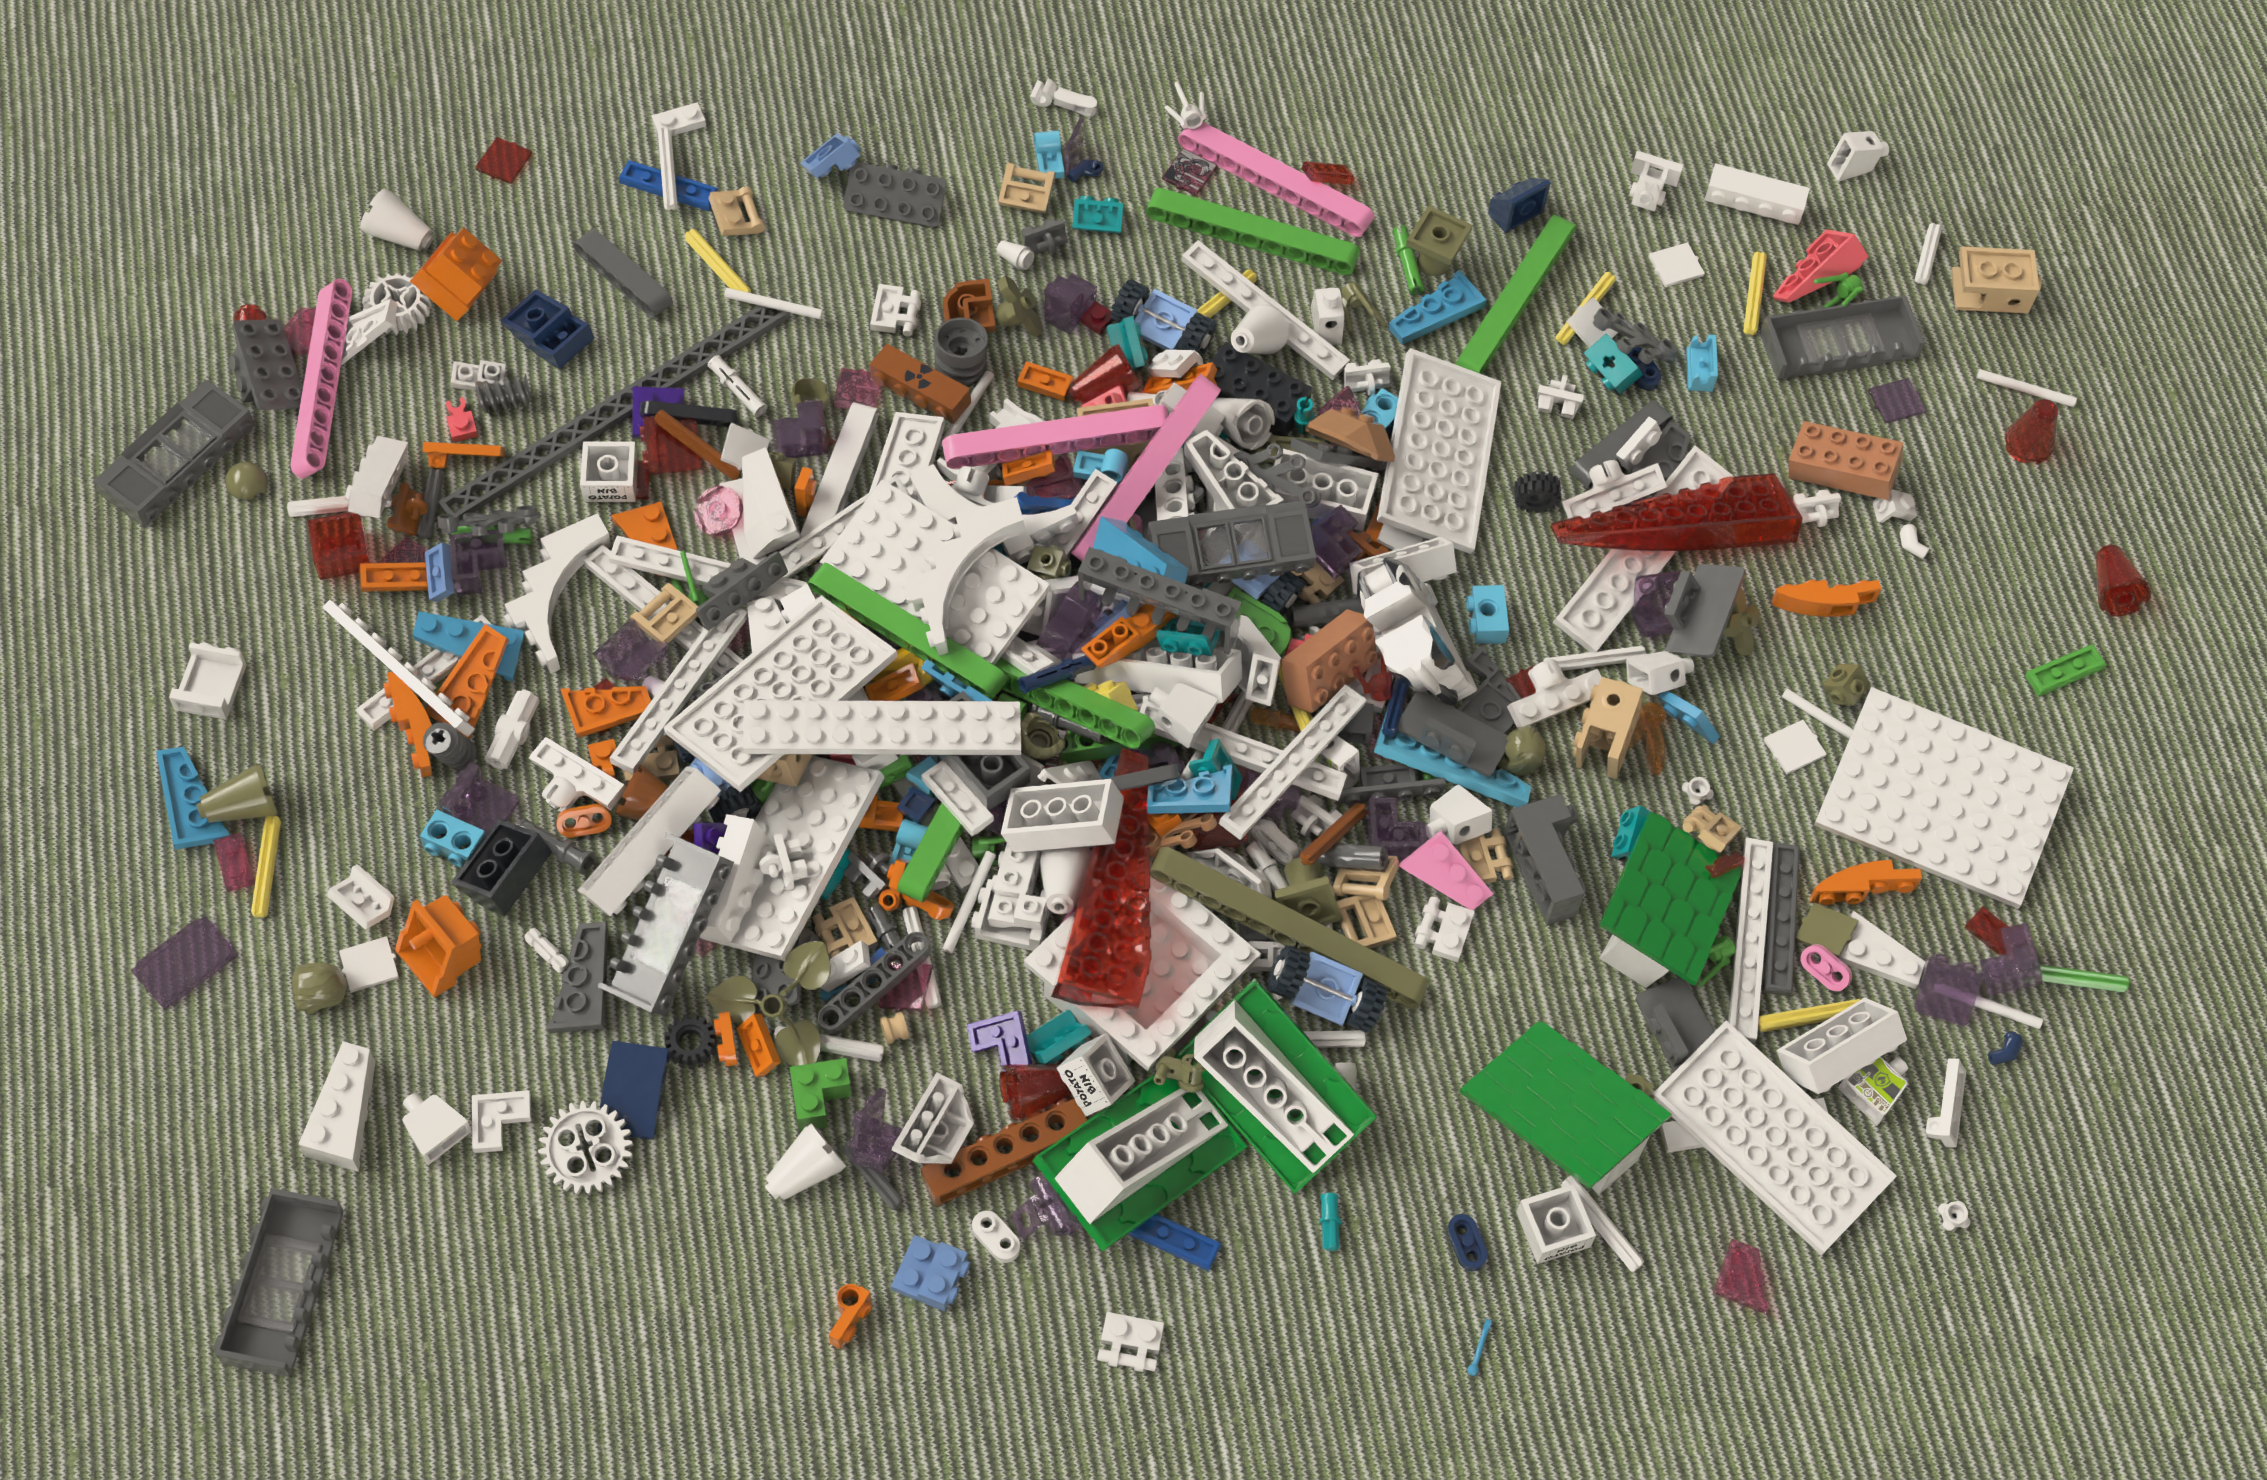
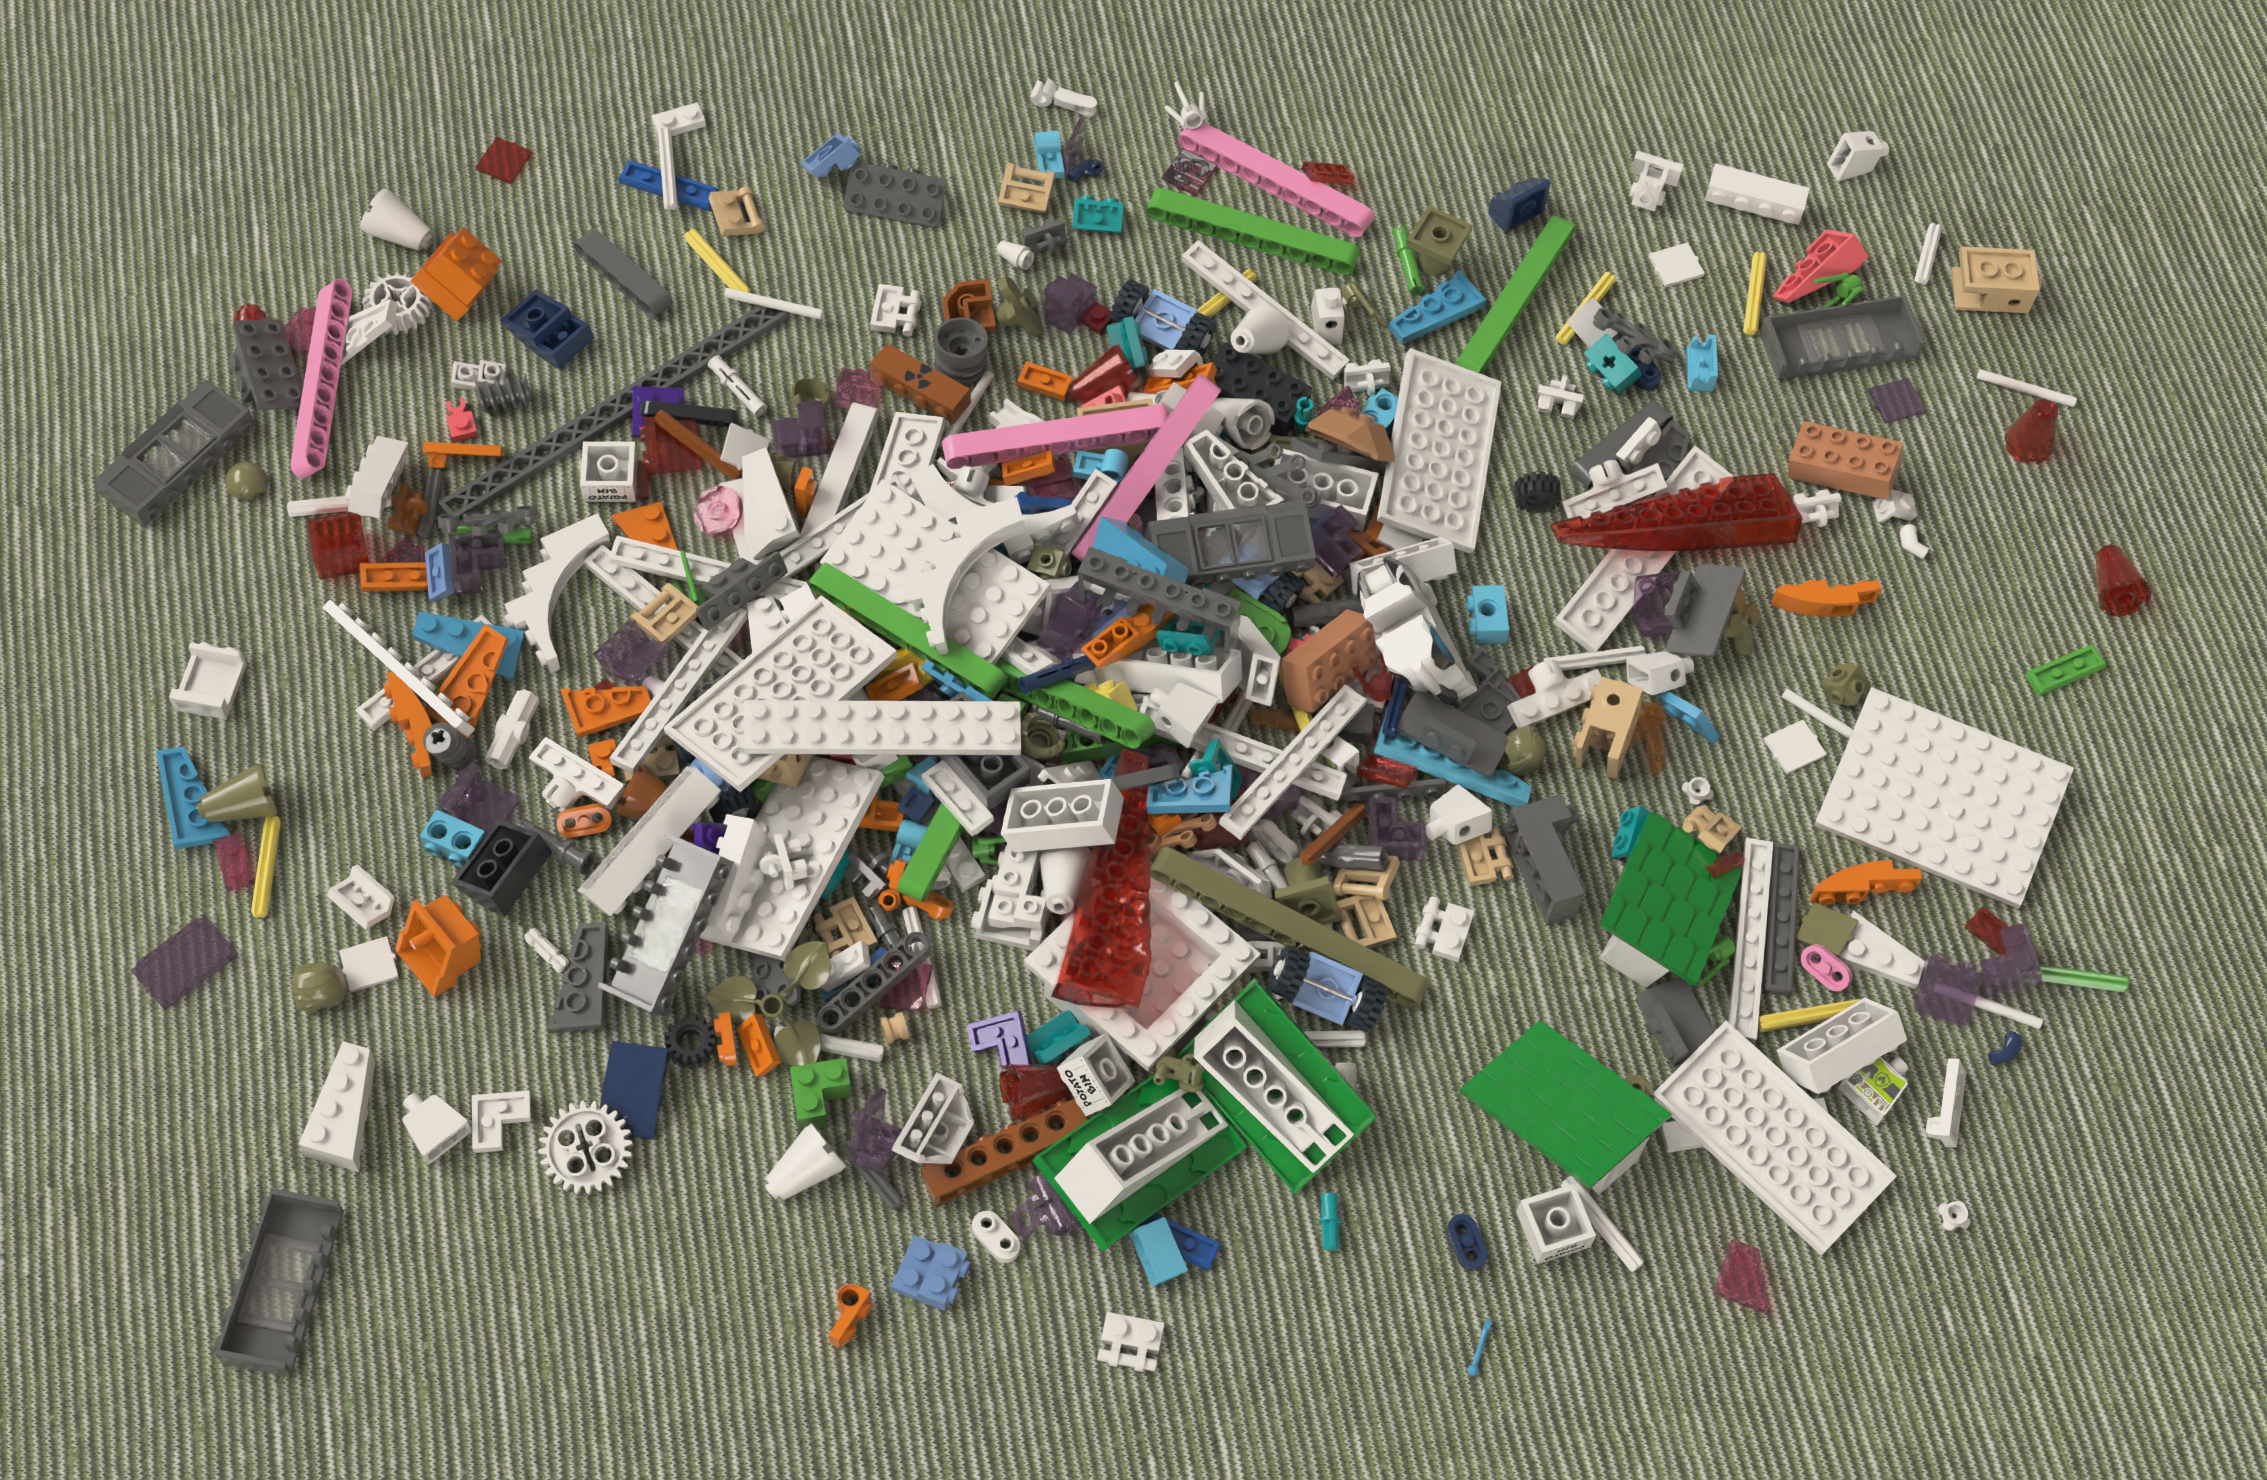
(968, 902): white piece -> none
(1158, 1252): none -> medium azure hinge
(1386, 771): none -> clear red tile
(1447, 871): bright pink wing -> none

